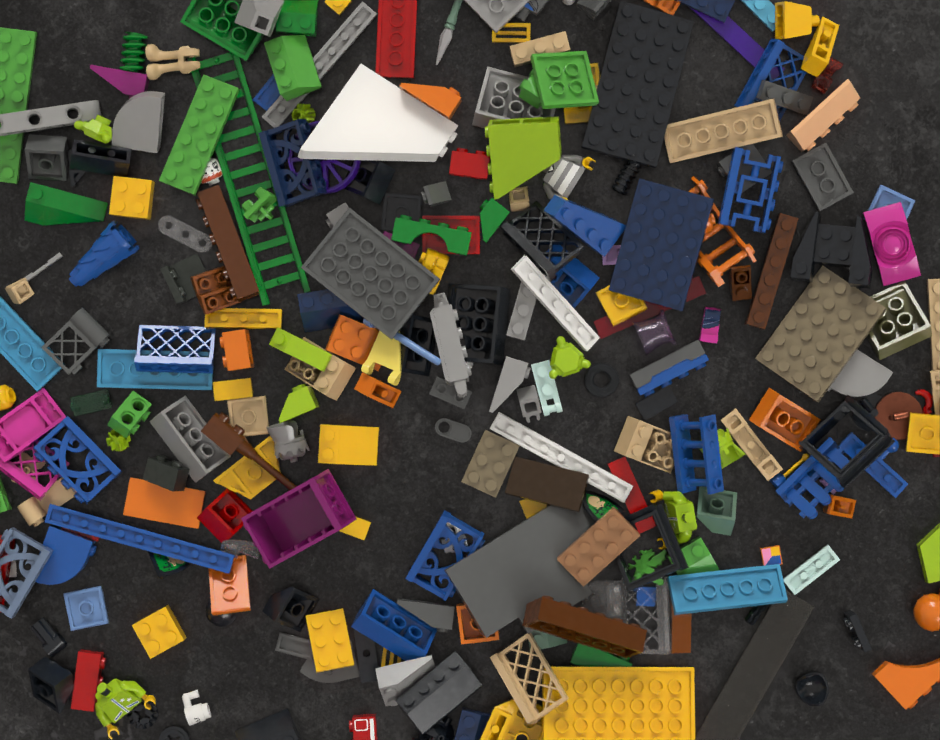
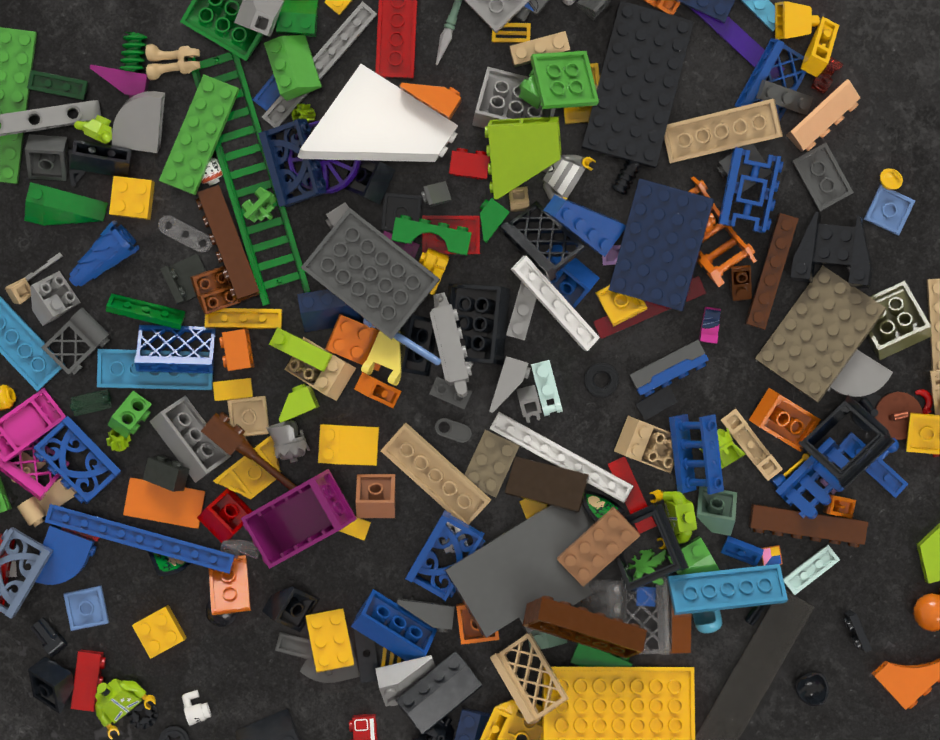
(52, 298): none -> light grey slope
(57, 85): none -> dark green plate
(145, 311): none -> green plate
(375, 496): none -> nougat slope
(435, 474): none -> tan plate
(566, 359): lime rock -> none
(654, 332): clear purple hat -> none
(708, 621): none -> medium azure helmet
(742, 551): none -> blue plate
(822, 527): none -> reddish brown brick
(891, 179): none -> yellow hat
(892, 243): dark pink slope -> none

